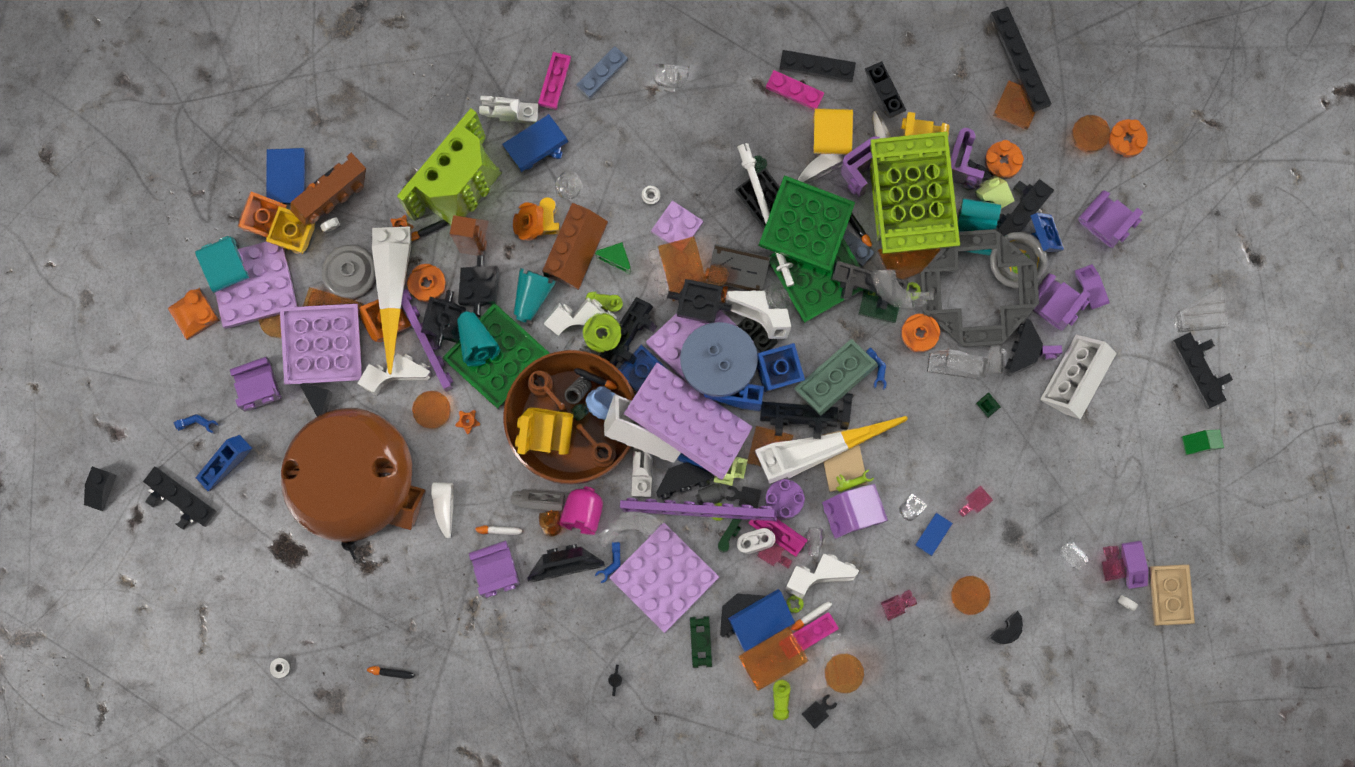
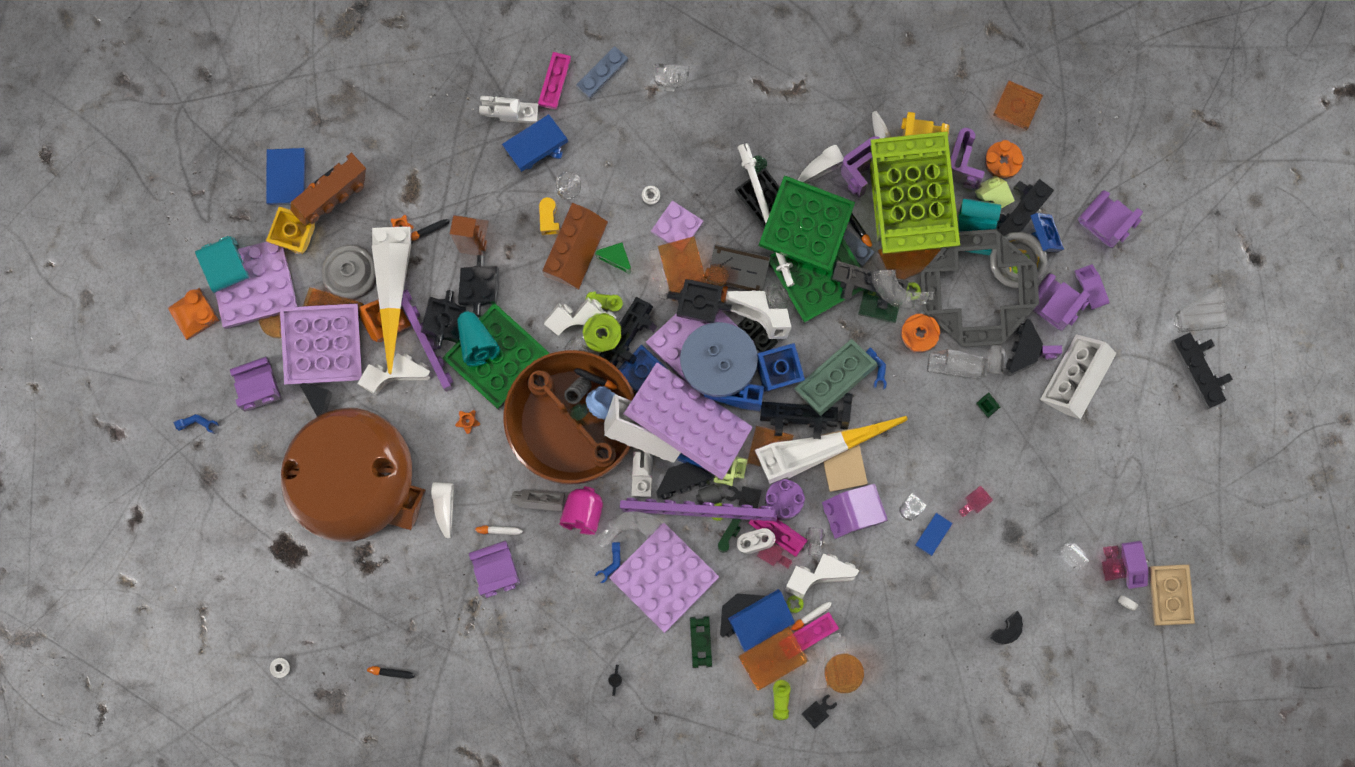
(98, 488): black slope -> none
(191, 506): black hinge -> none
(223, 461): blue slope -> none
(258, 214): orange slope -> none
(330, 225): white tile -> none
(350, 546): black piece -> none
(417, 277): orange plate -> none
(431, 409): clear orange tile -> none
(453, 175): lime wedge -> none
(530, 294): teal cone -> none
(533, 214): orange plate -> none
(544, 431): yellow piece -> none
(550, 522): clear orange plate -> none
(564, 563): black wedge -> none
(794, 90): dark pink plate -> none
(817, 66): black plate -> none
(833, 131): yellow piece -> none
(845, 485): lime piece -> none
(884, 90): black slope -> none
(896, 606): clear pink plate -> none
(970, 595): clear orange tile -> none
(987, 175): black piece -> none
(1020, 59): black plate -> none
(1091, 133): clear orange tile -> none
(1134, 129): orange plate -> none
(1202, 441): green slope -> none

